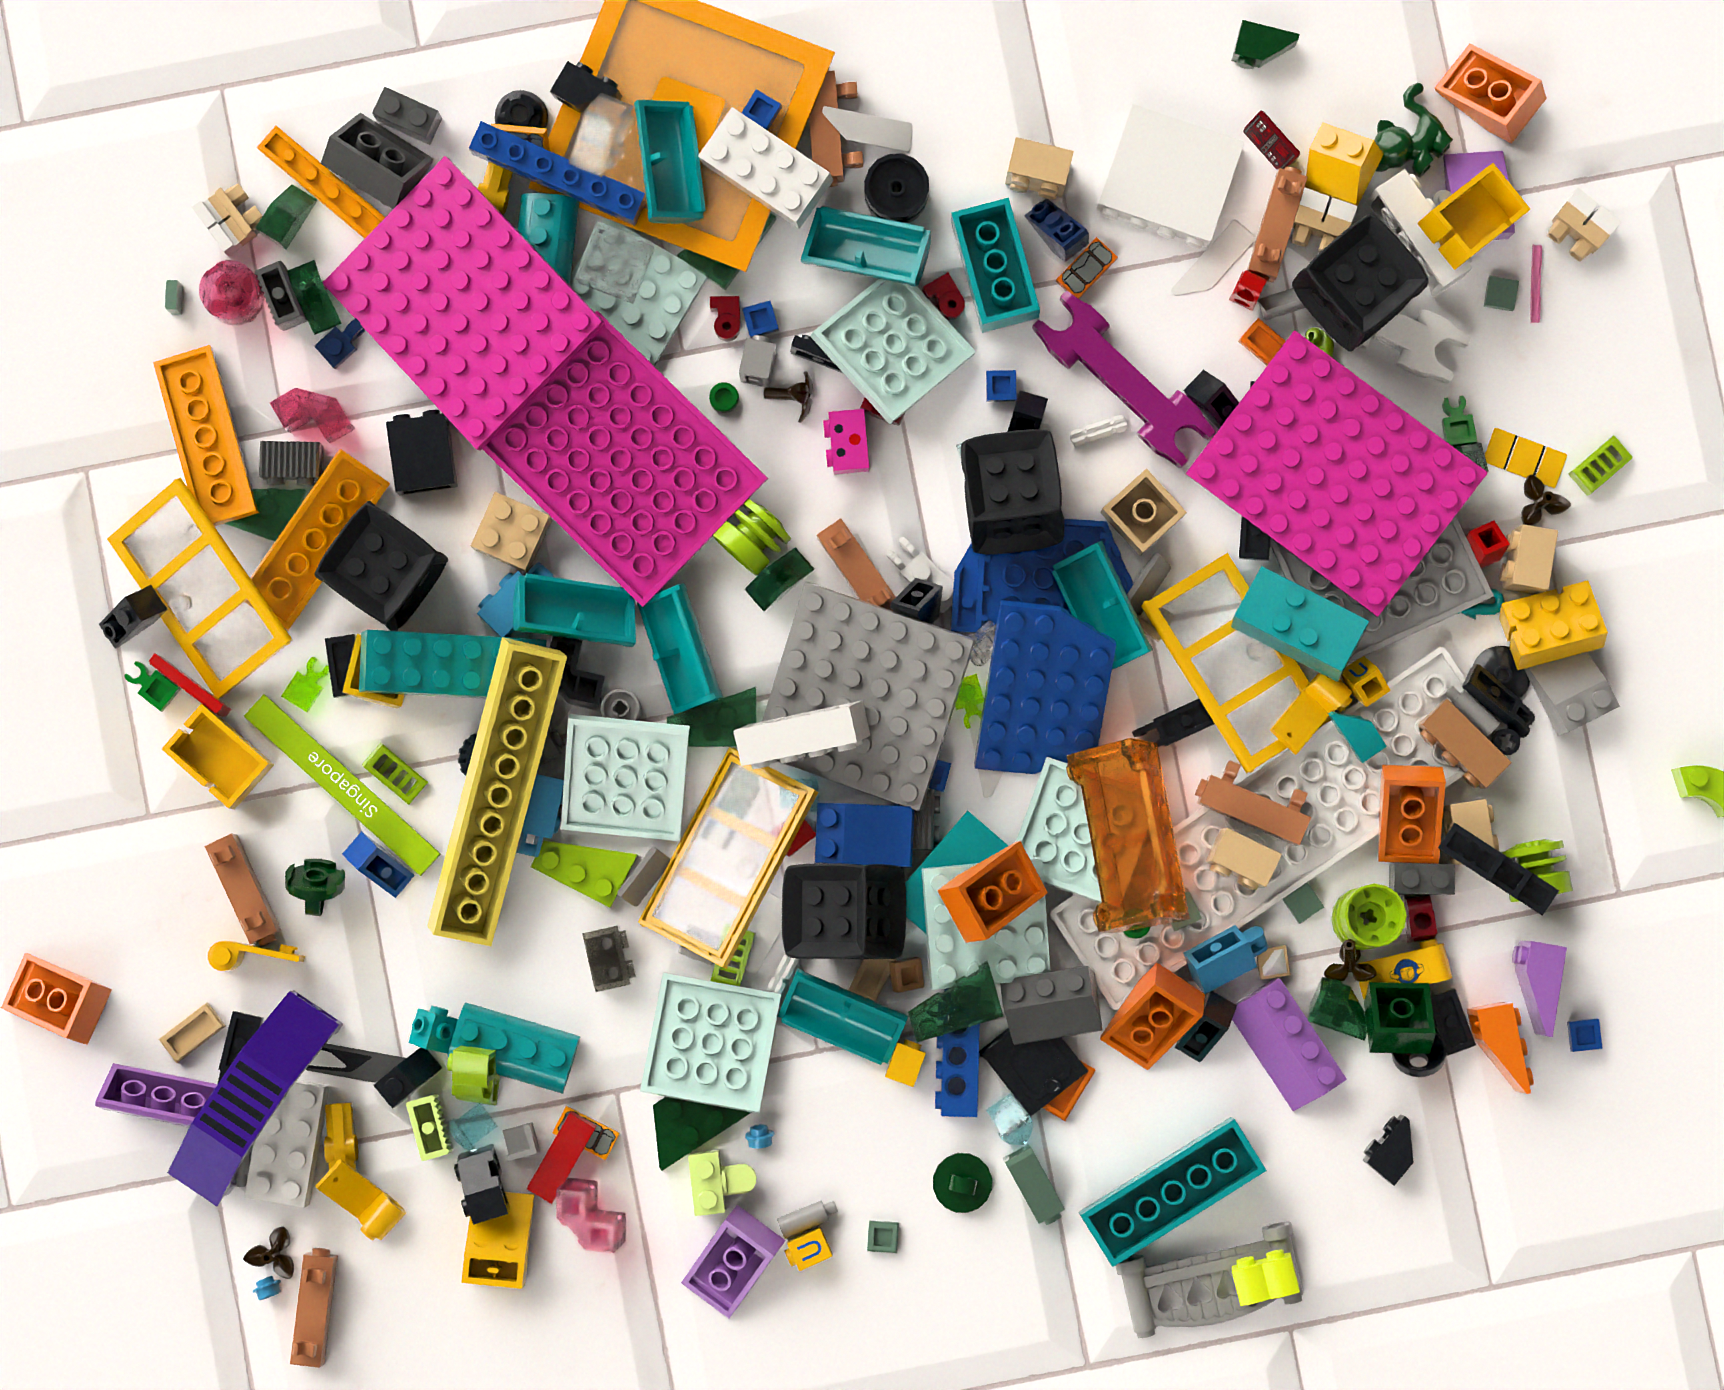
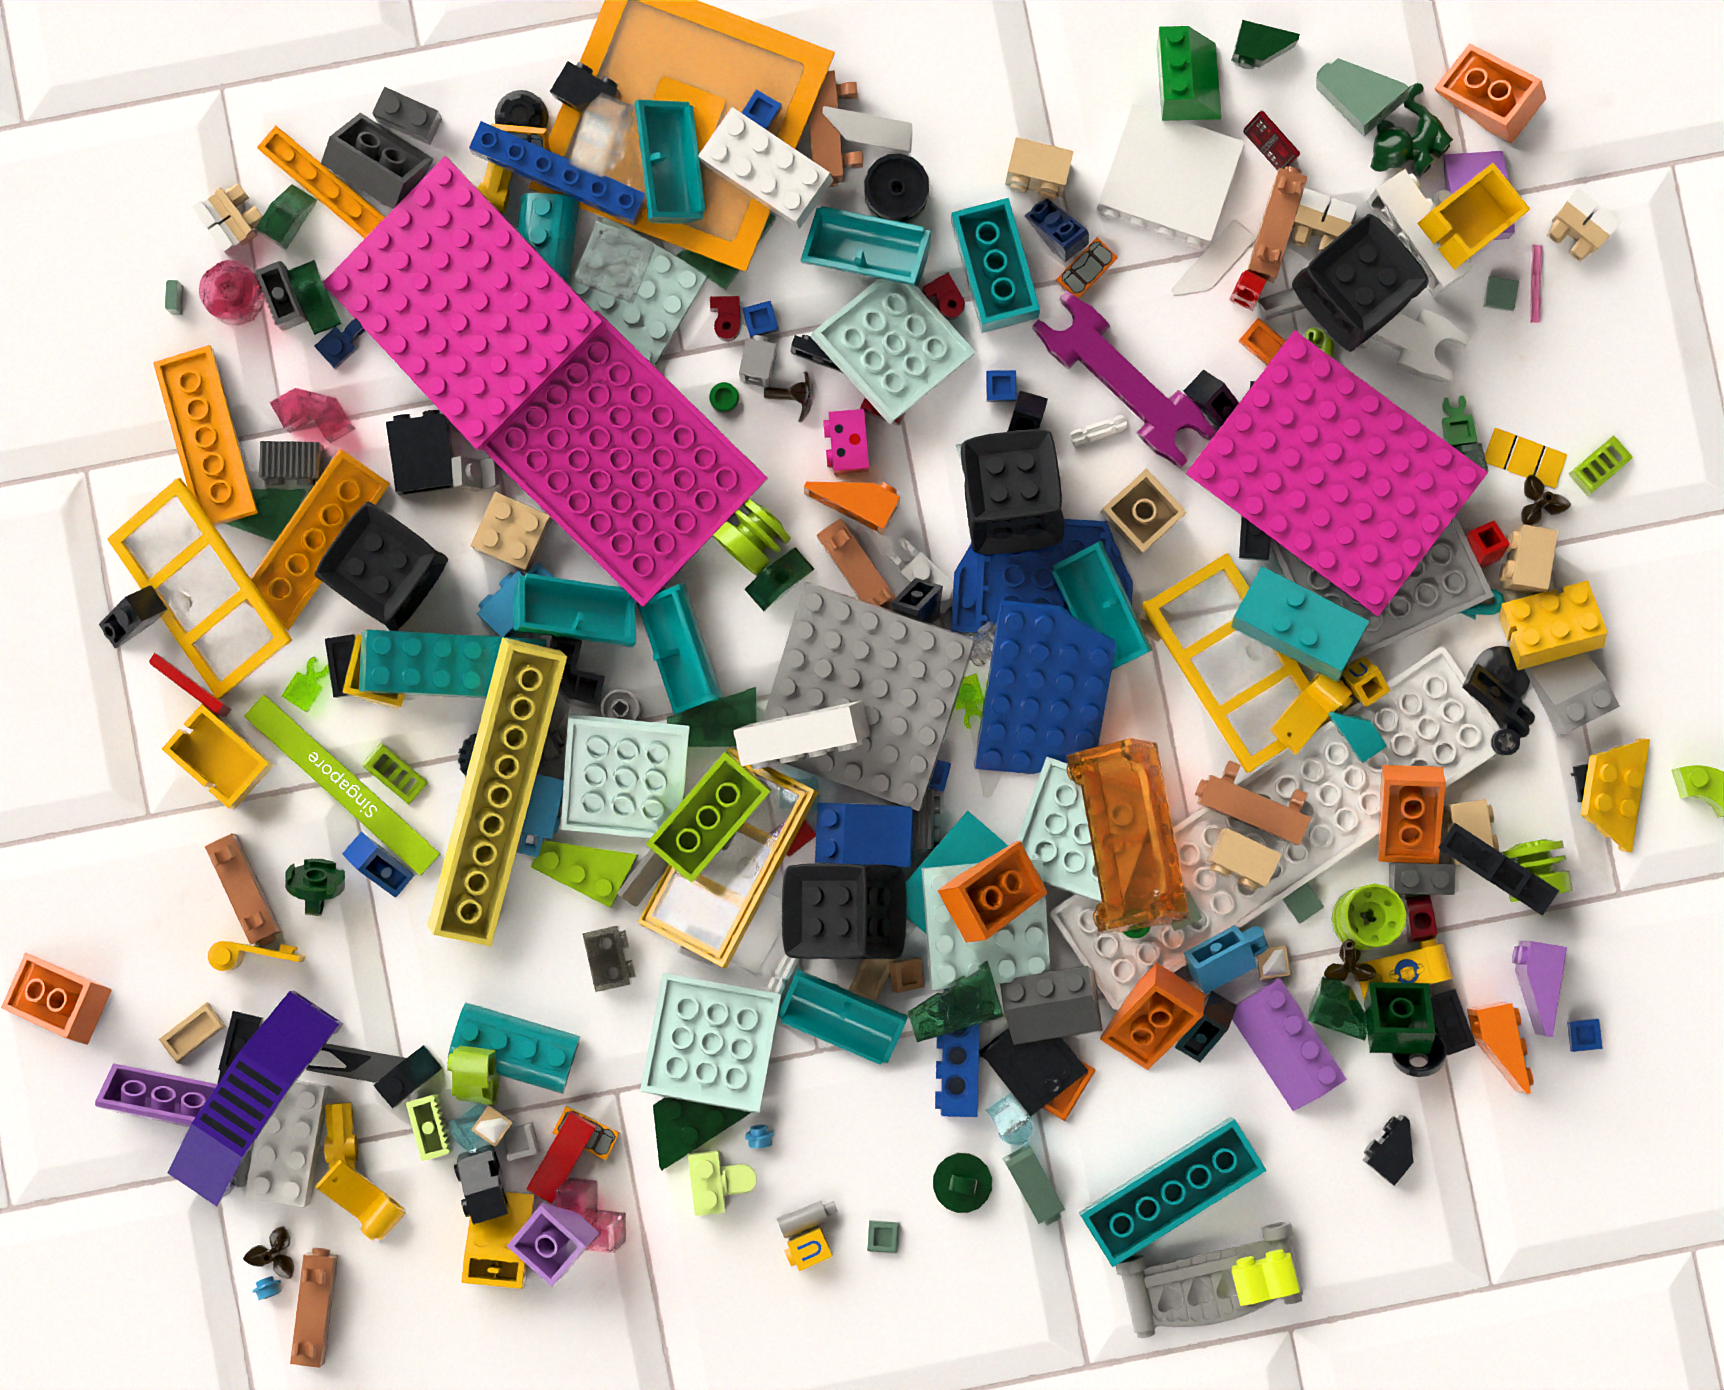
(155, 688): green plate -> none
(433, 1029): teal brick -> none
(474, 473): none -> light grey bracket
(492, 1125): none -> tile
(552, 1241): none -> medium lavender slope
(708, 816): none -> lime brick
(733, 1261): medium lavender slope -> none
(749, 937): lime slope -> none
(862, 502): none -> orange slope
(905, 1062): yellow brick -> none
(1148, 582): light grey slope -> none
(1178, 723): black hinge -> none
(1187, 75): none -> green slope
(1341, 163): yellow slope -> none
(1360, 94): none -> sand green slope
(1463, 745): medium nougat brick -> none
(1472, 711): light grey cylinder -> none
(1580, 773): none -> black pin
(1615, 791): none -> yellow wing

